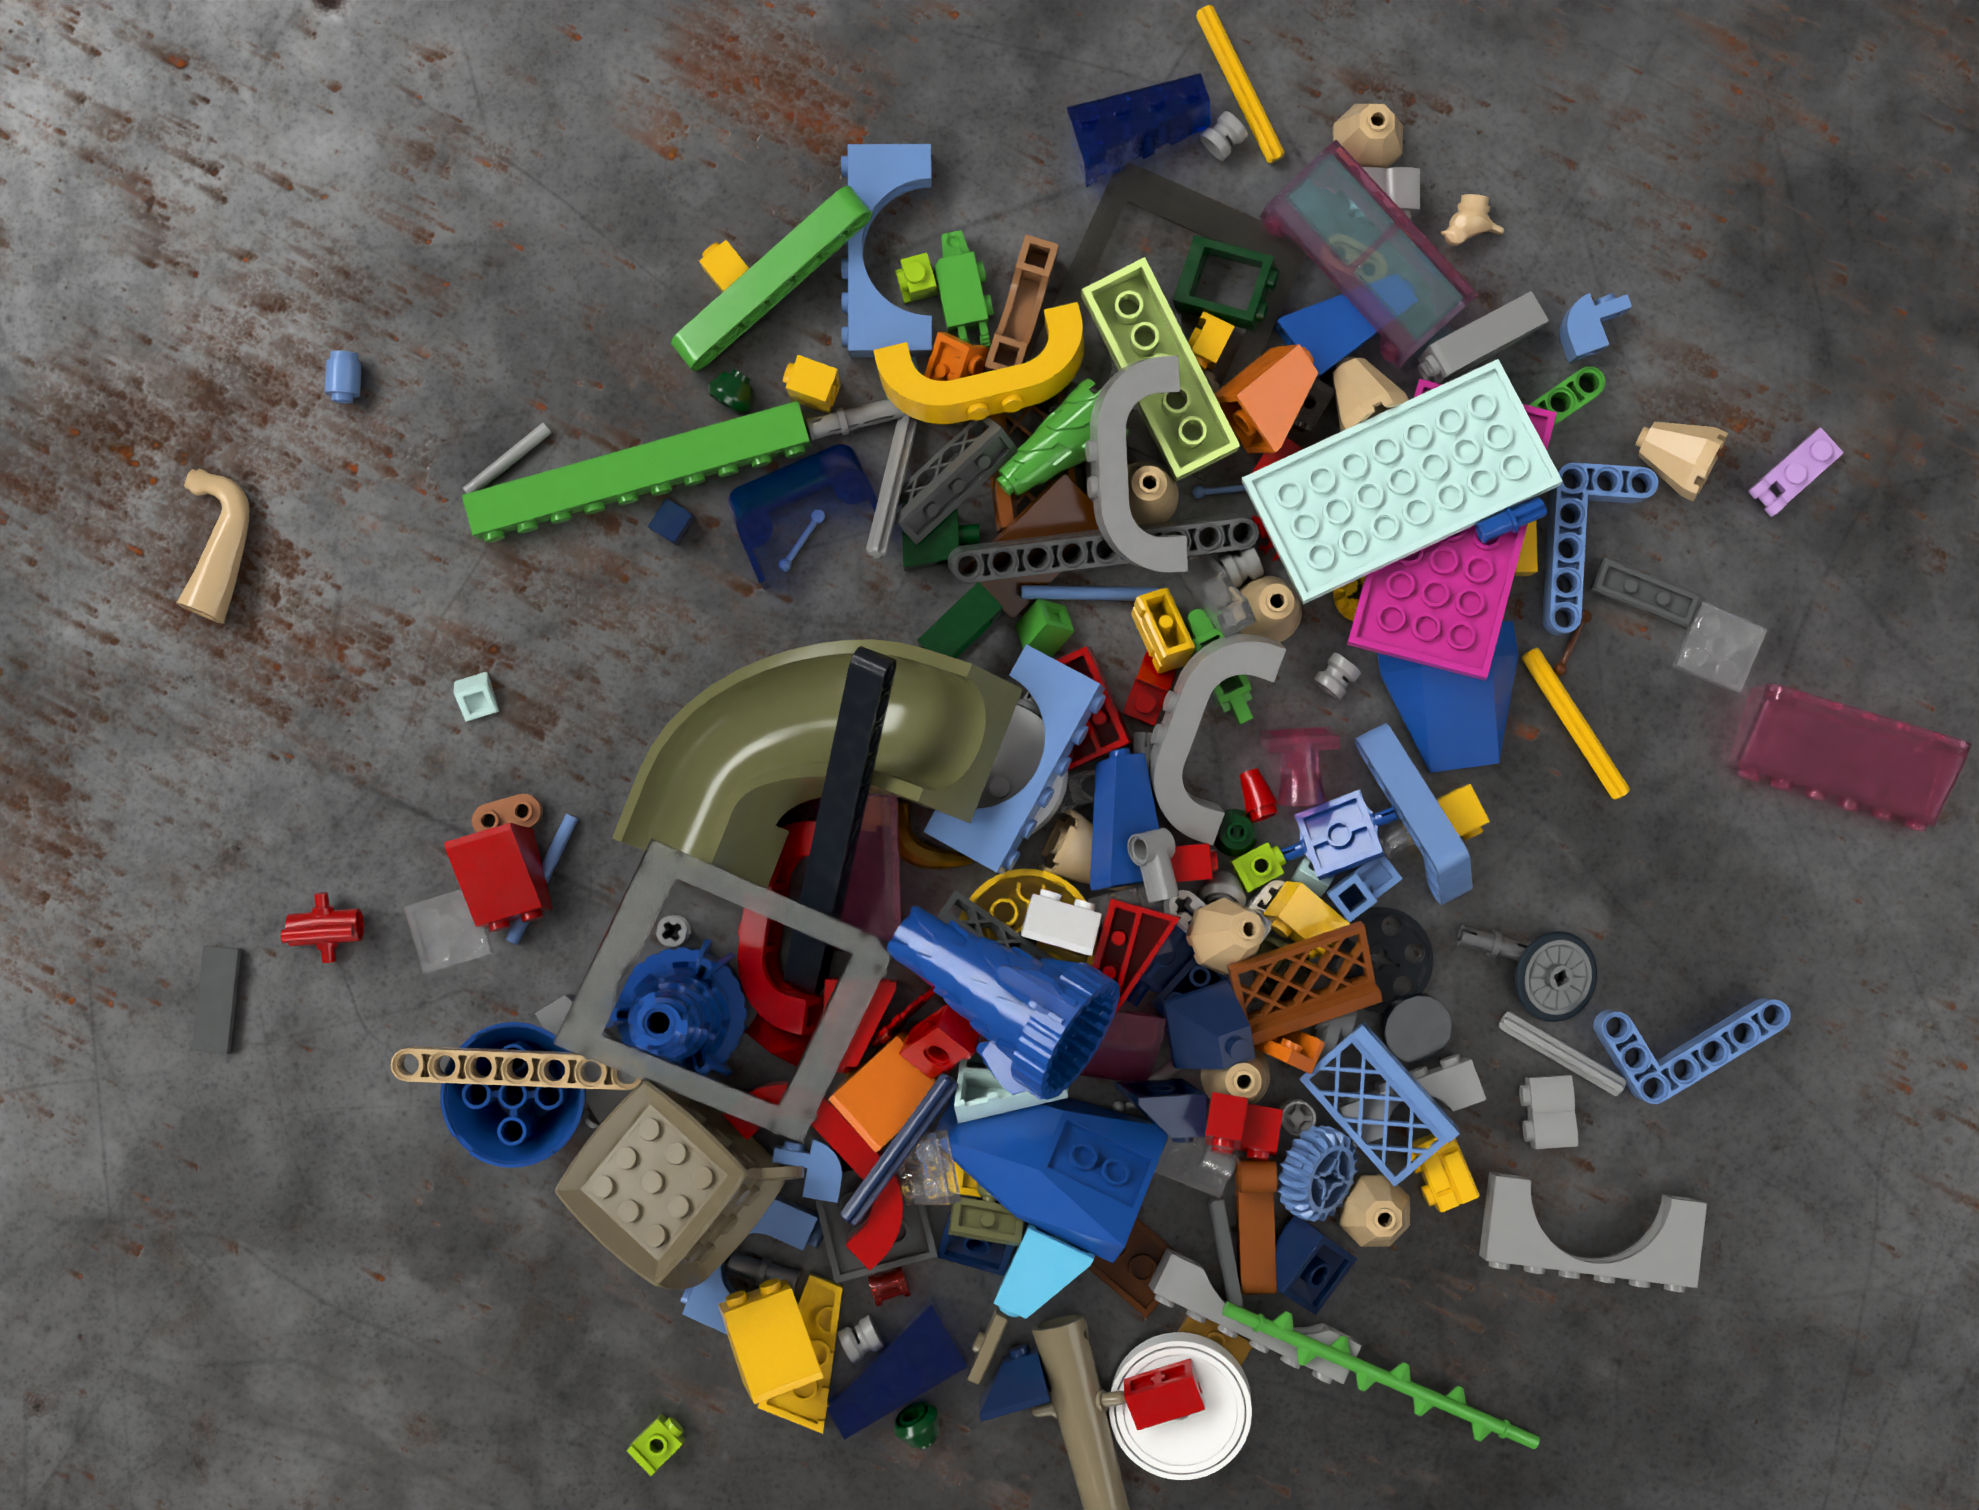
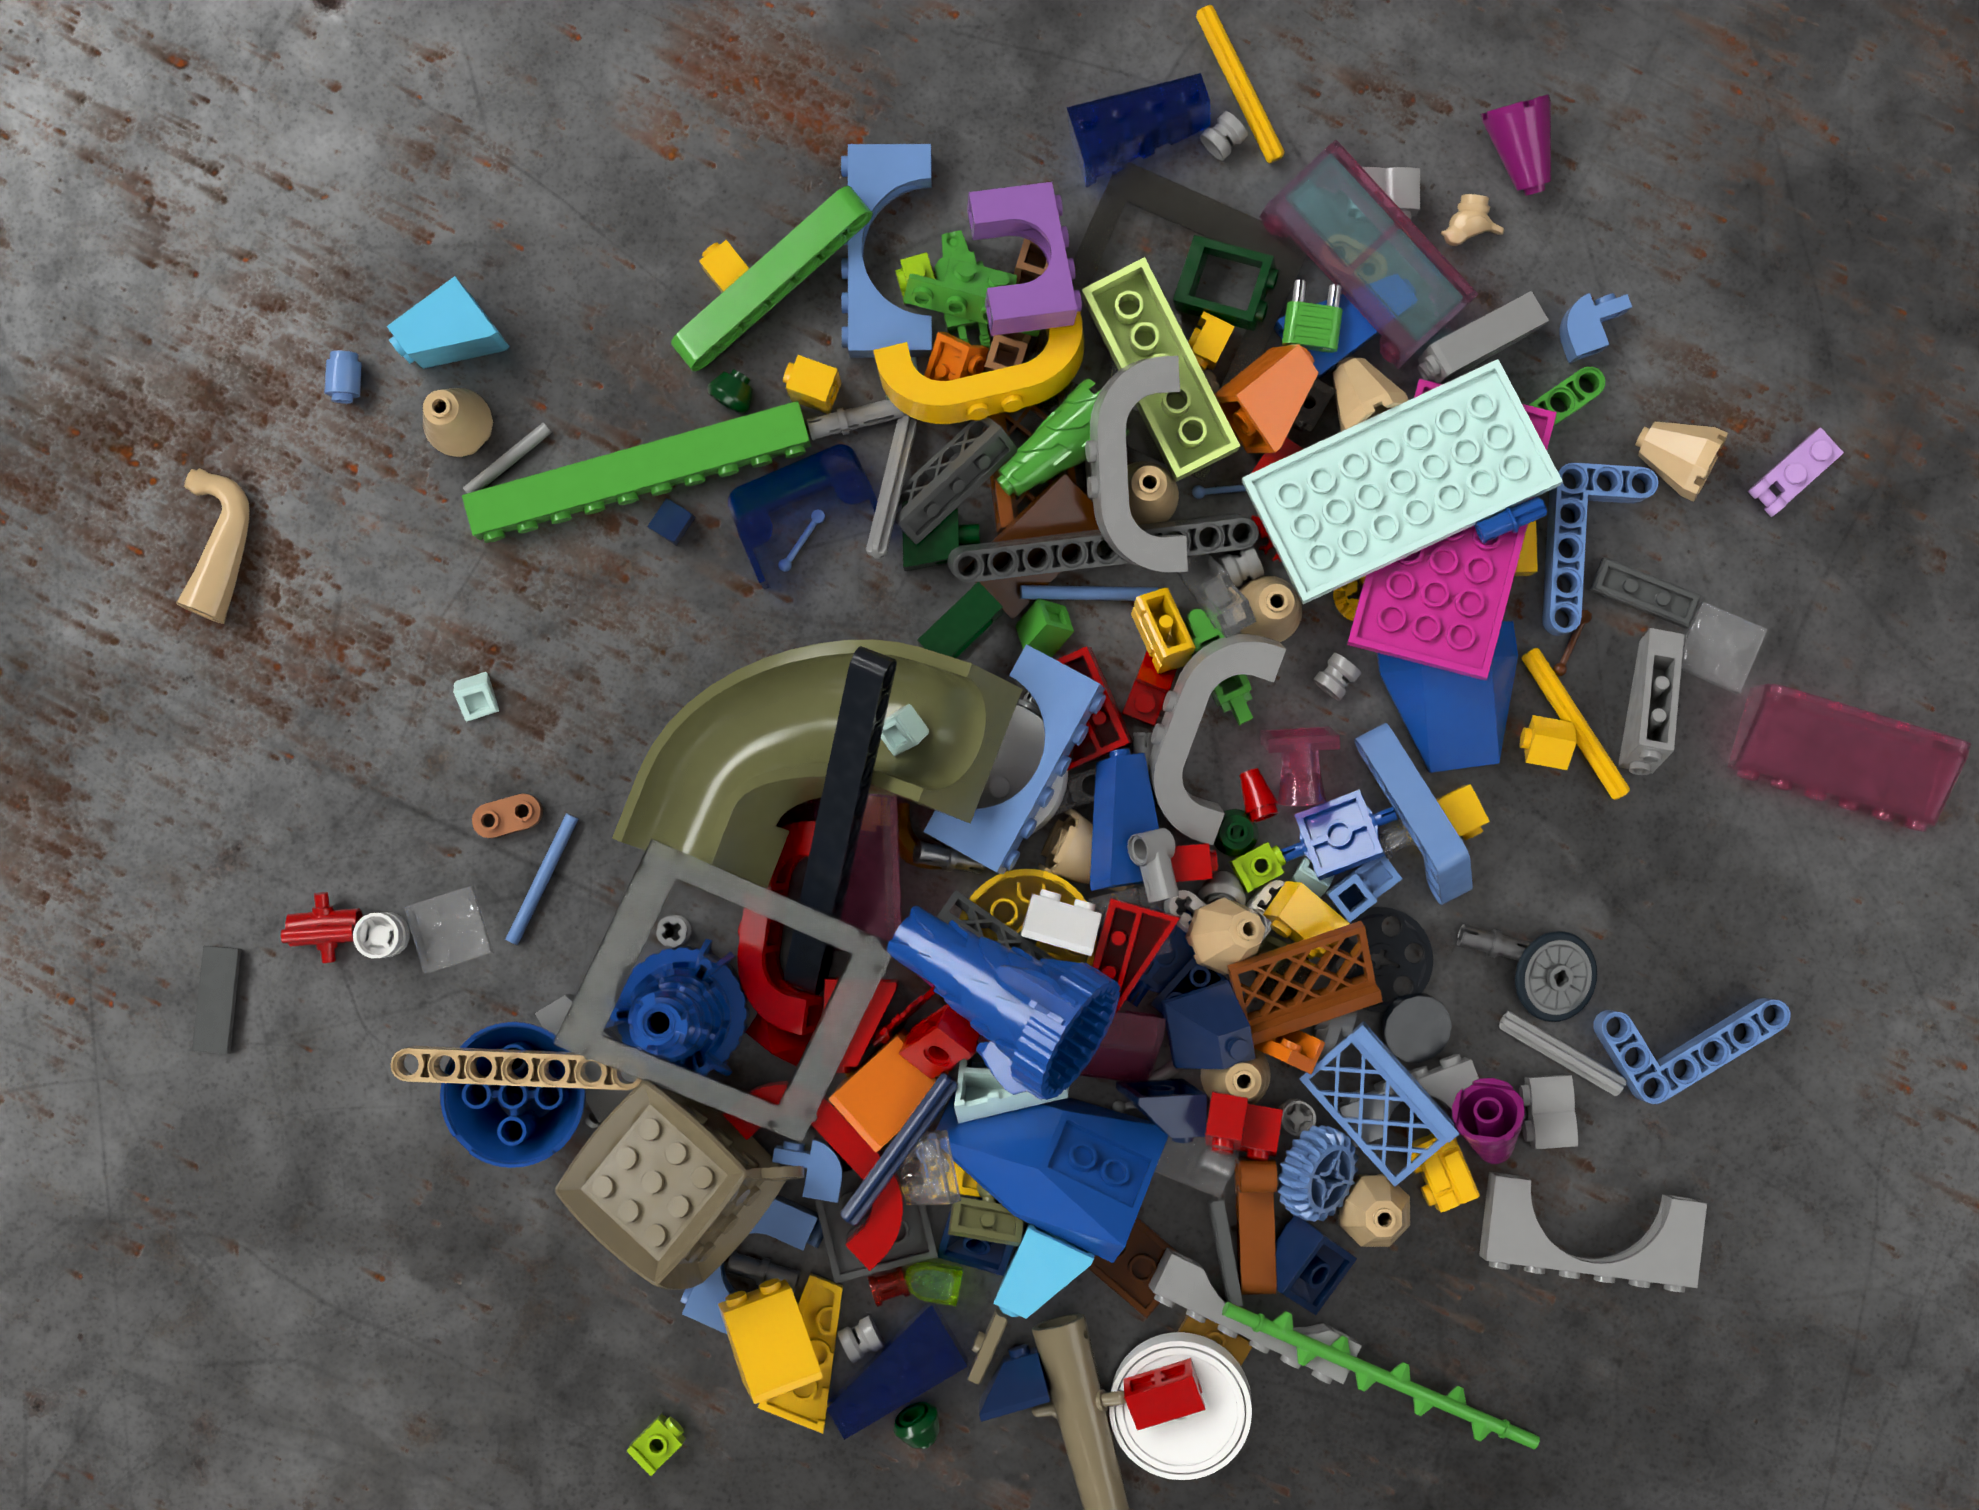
(381, 935): none -> white wheel
(445, 329): none -> medium azure slope
(456, 421): none -> tan cone
(500, 875): red slope -> none
(903, 730): none -> light aqua slope
(935, 1282): none -> rock
(944, 857): none -> flat silver pin
(960, 292): none -> bright green bracket
(1032, 214): none -> medium lavender arch
(1313, 324): none -> bright green piece
(1370, 135): tan cone -> none
(1489, 1118): none -> magenta cone
(1523, 141): none -> magenta cone
(1548, 742): none -> yellow brick
(1653, 702): none -> light grey slope

